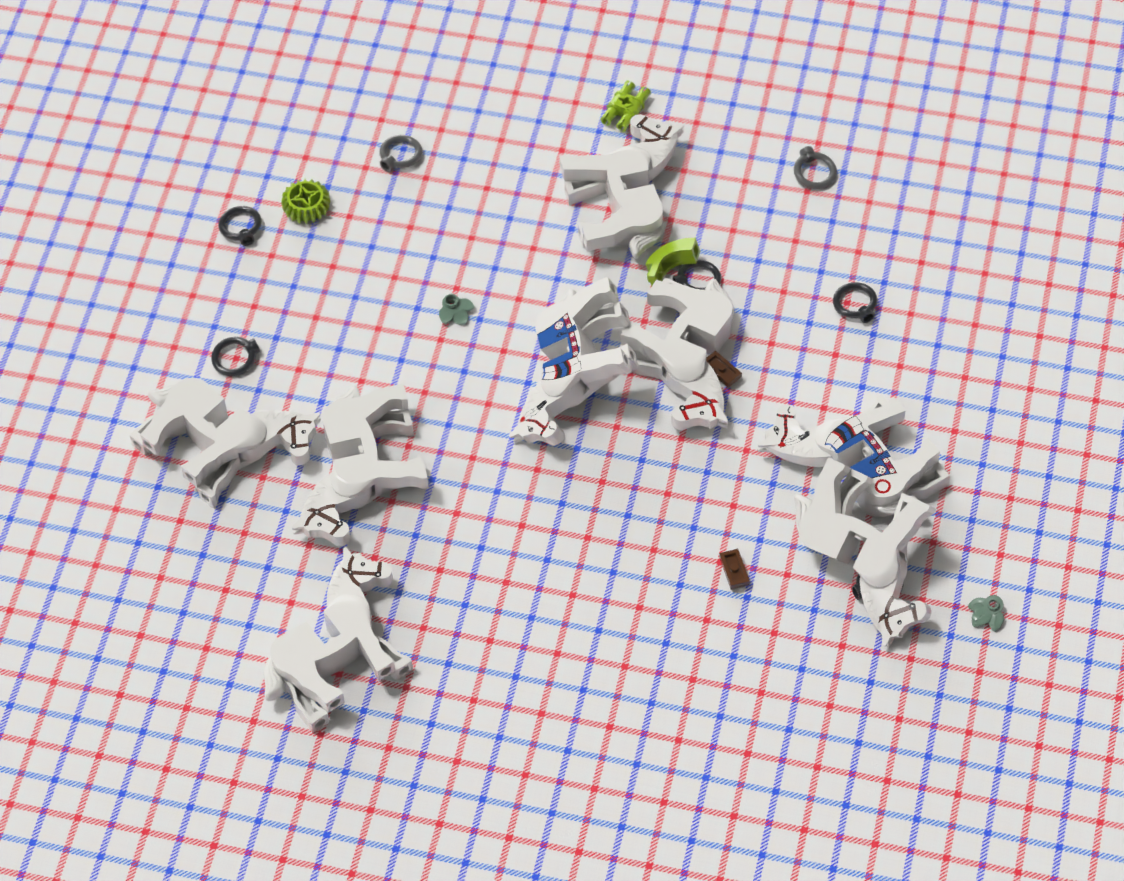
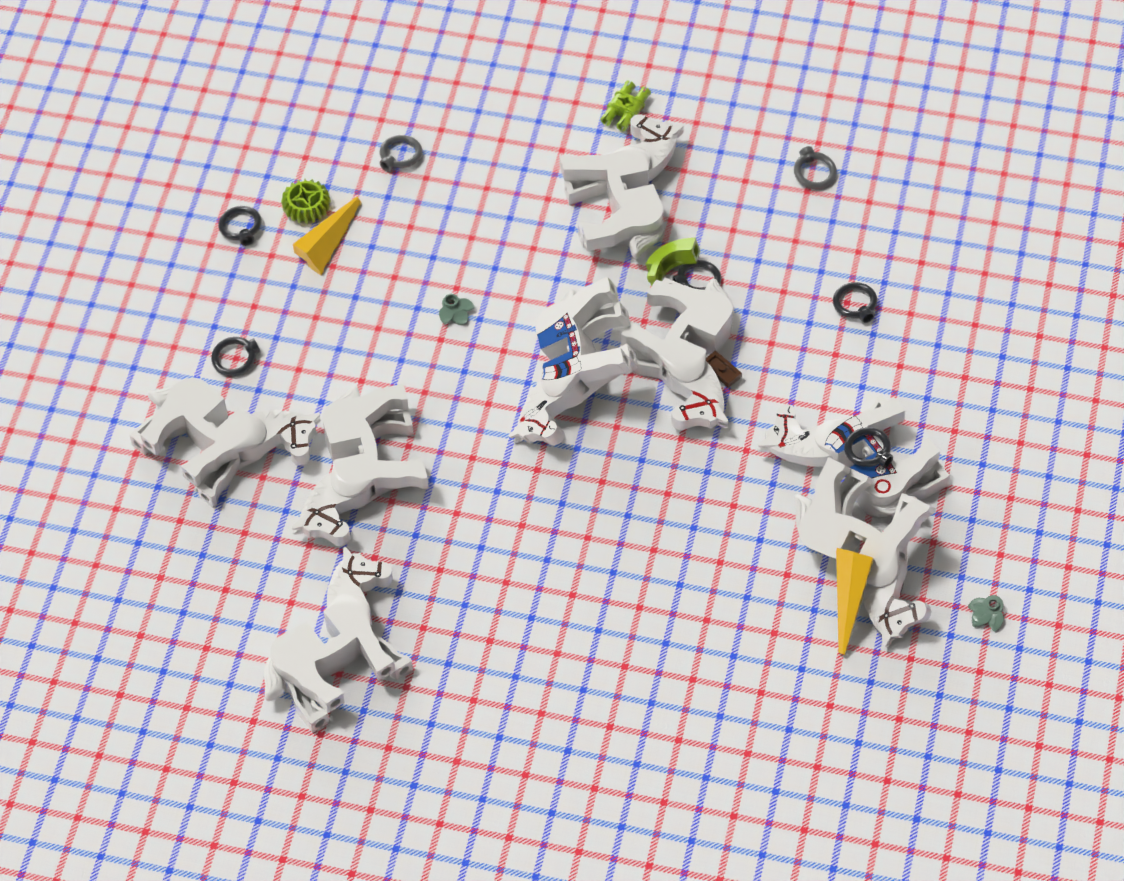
(322, 240): none -> yellow wedge
(734, 569): reddish brown plate -> none
(852, 577): none -> yellow wedge
(882, 458): none -> black piece

